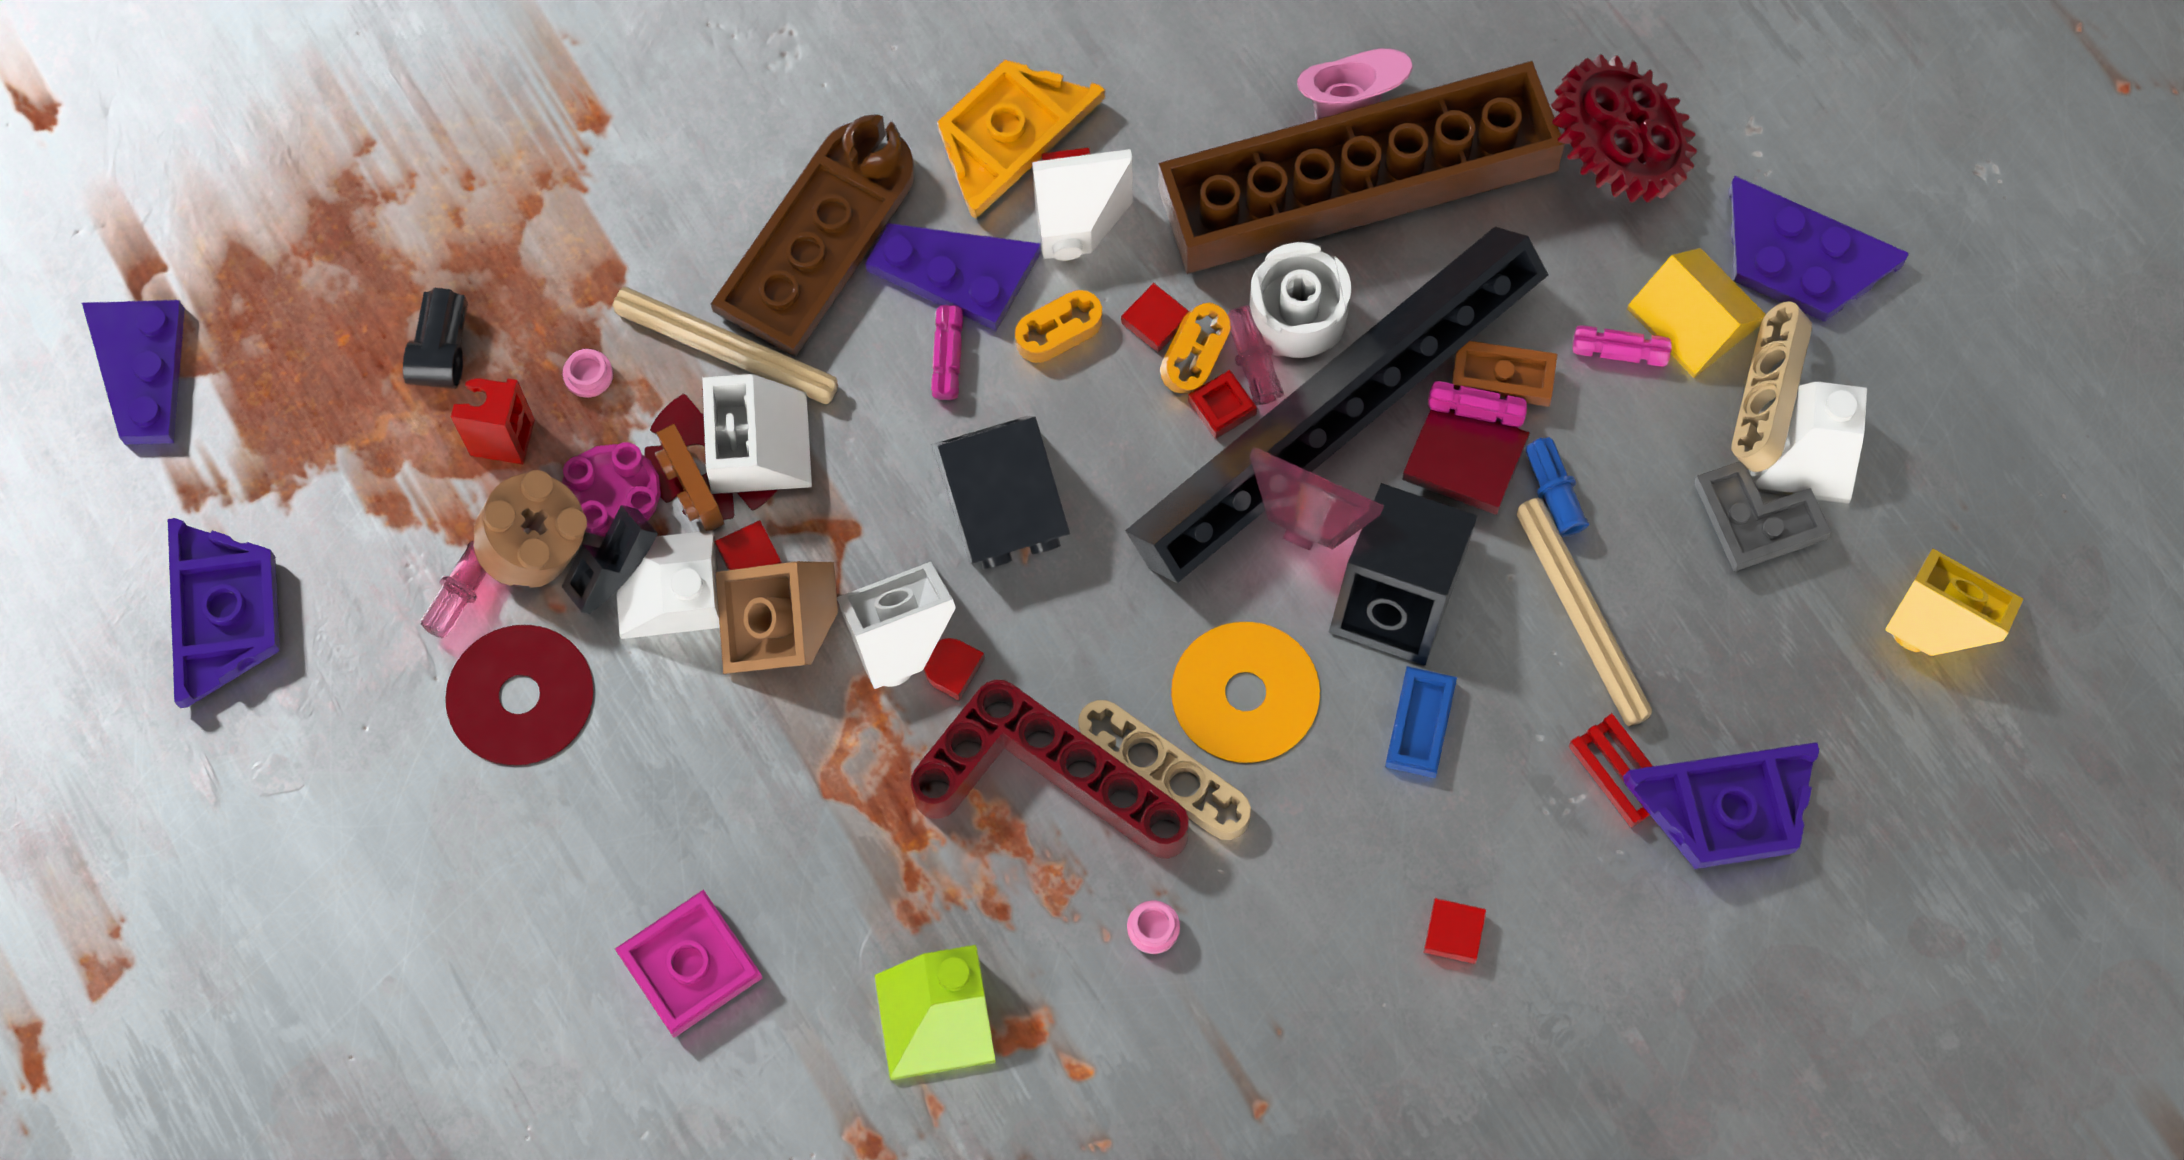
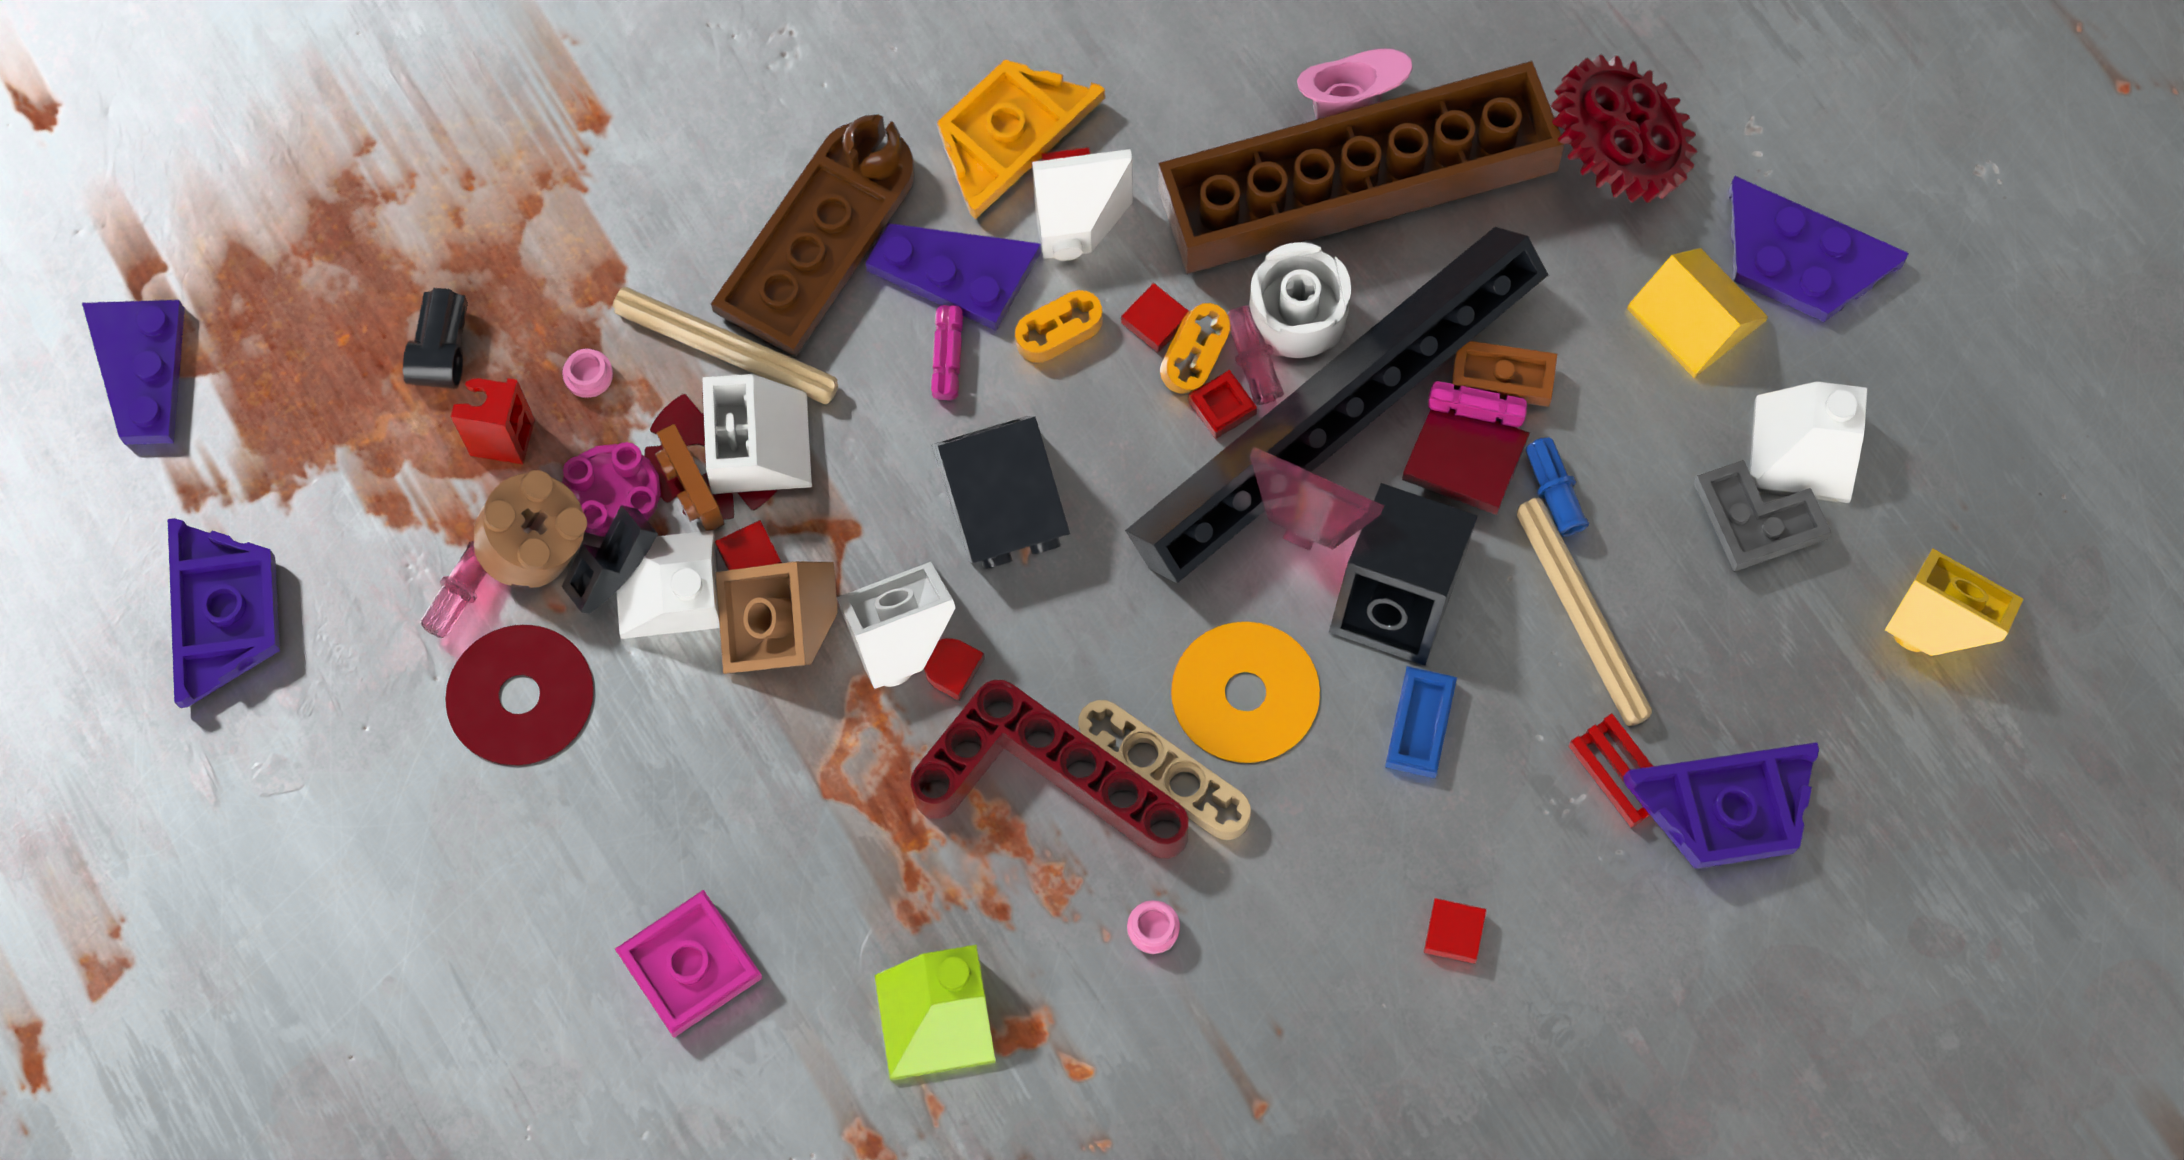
(1622, 345): dark pink axle -> none
(1762, 436): tan beam -> none

